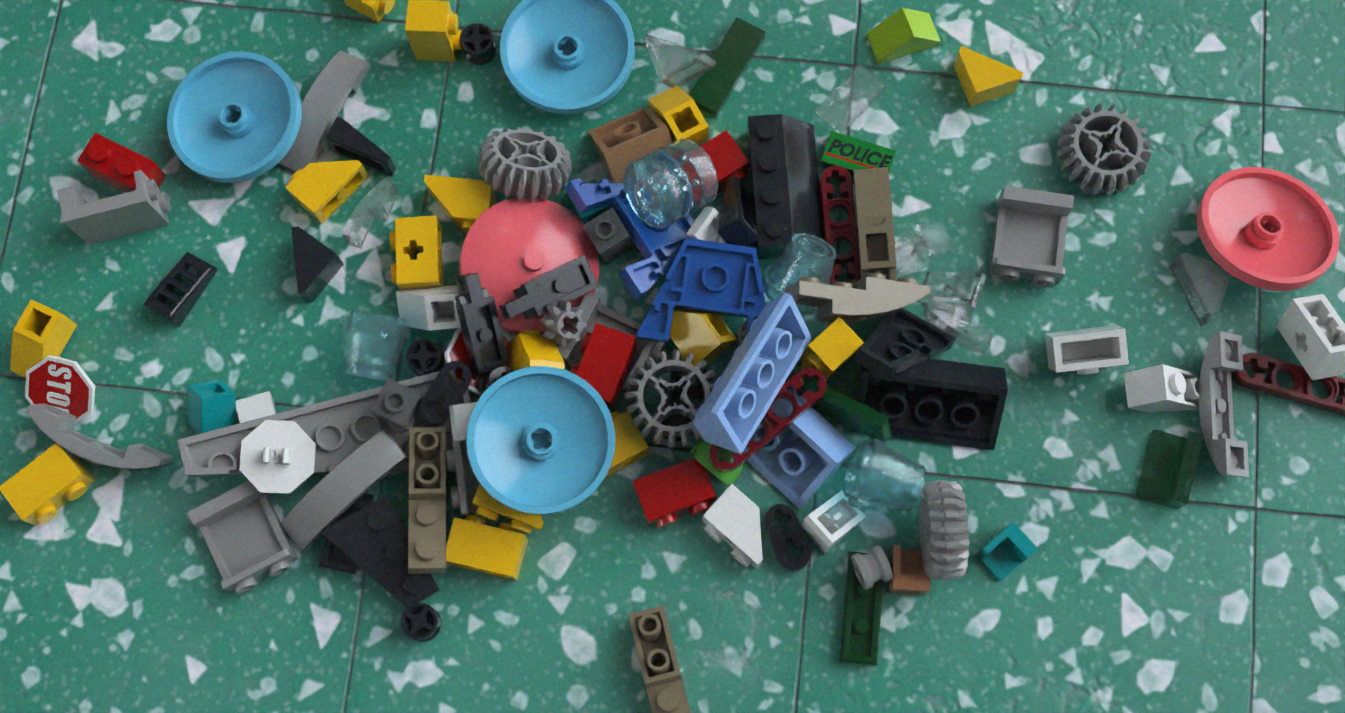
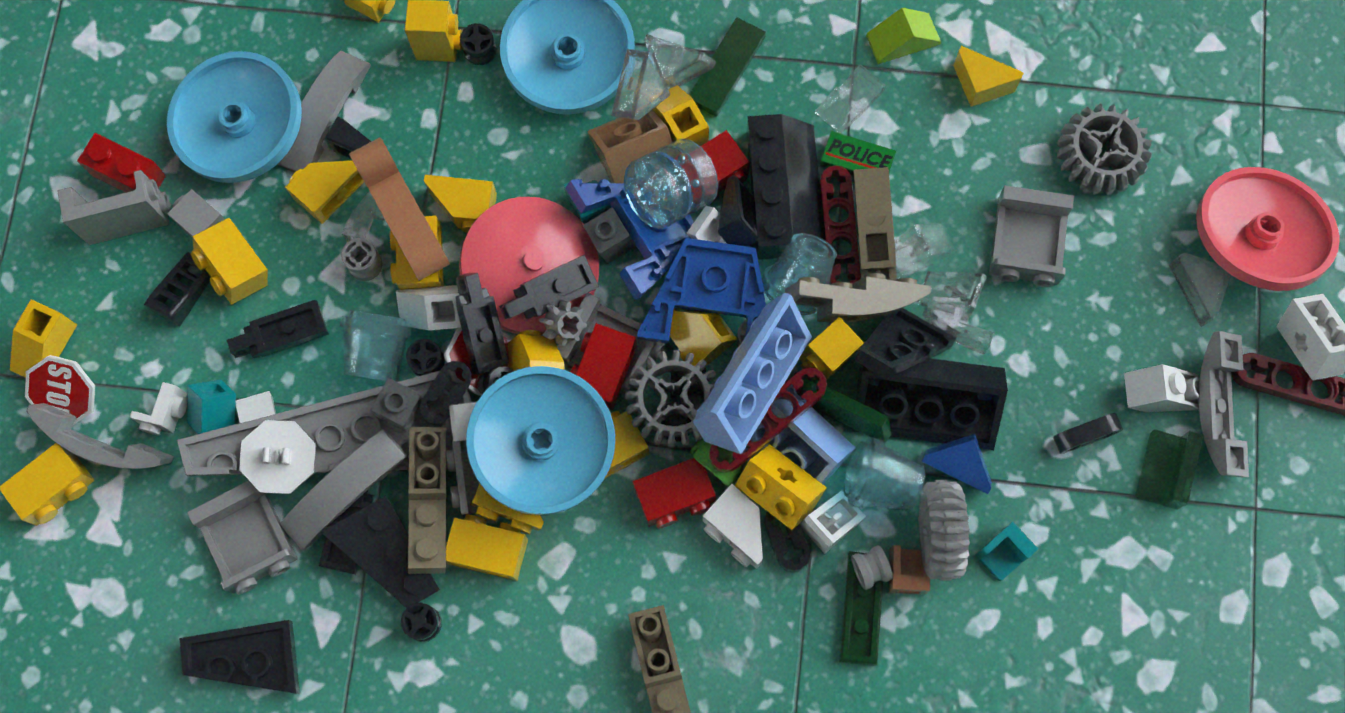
(169, 407): none -> white bracket
(194, 213): none -> light grey brick
(229, 261): none -> yellow brick
(245, 656): none -> black wing
(280, 331): none -> black hinge
(313, 264): black slope -> none
(365, 266): none -> light grey wheel
(399, 208): none -> nougat beam
(524, 164): light grey gear -> none
(639, 86): none -> clear slope
(780, 486): none -> yellow brick
(962, 461): none -> blue slope
(1086, 349): white brick -> none
(1087, 433): none -> black beam

